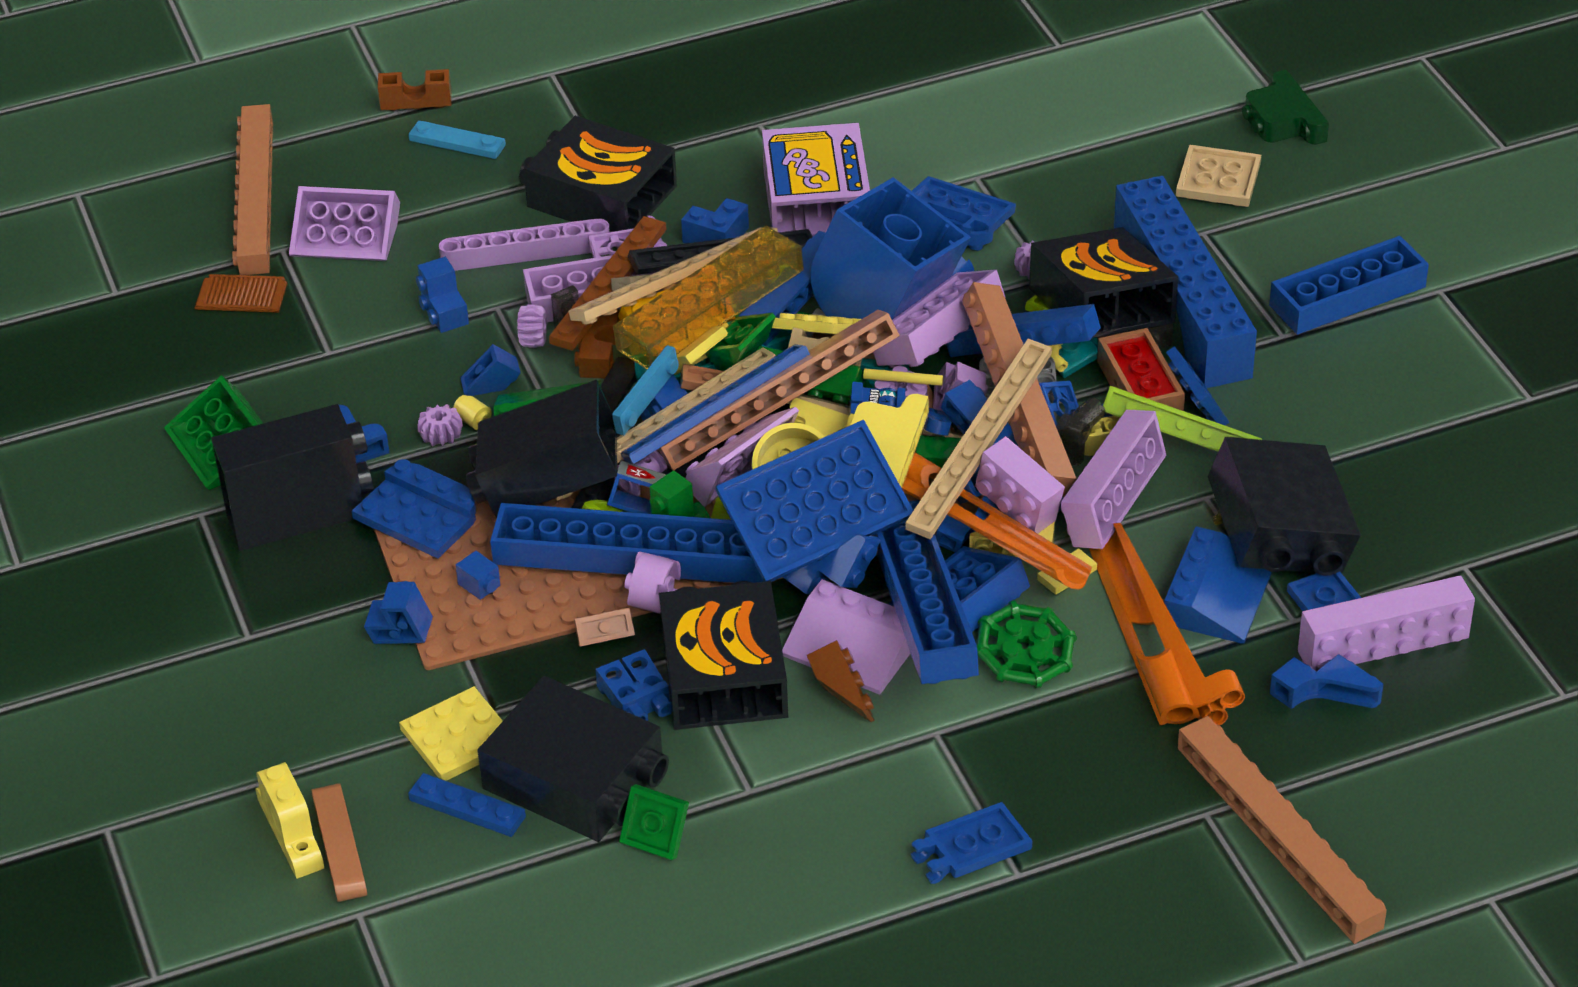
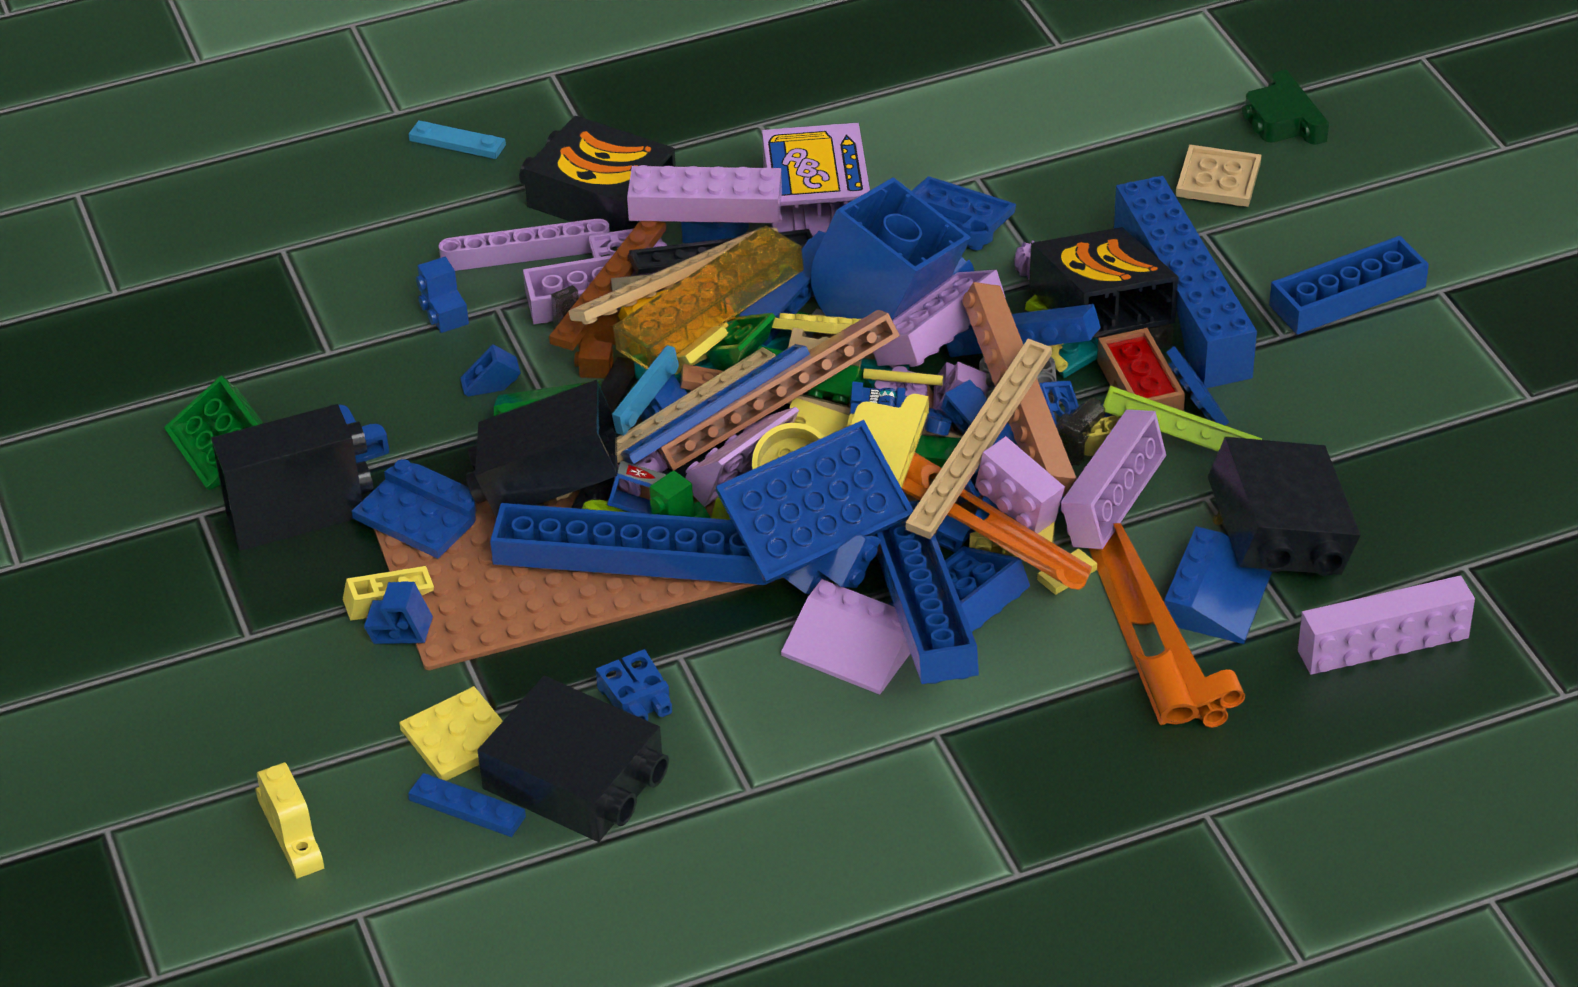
(241, 293): dark orange window -> none
(253, 190): nougat brick -> none
(339, 842): nougat beam -> none
(344, 223): lavender slope -> none
(362, 590): none -> light yellow slope
(397, 94): dark orange arch -> none
(440, 425): lavender gear -> none
(472, 410): light yellow brick -> none
(478, 575): blue brick -> none
(532, 326): lavender gear -> none
(604, 627): nougat plate -> none
(649, 578): lavender brick -> none
(654, 822): green tile -> none
(704, 194): none -> lavender brick
(723, 655): black brick -> none
(834, 672): dark orange slope -> none
(971, 842): blue tile -> none
(1030, 632): green plate -> none
(1282, 830): nougat brick -> none
(1321, 591): blue plate -> none
(1335, 681): blue arch -> none

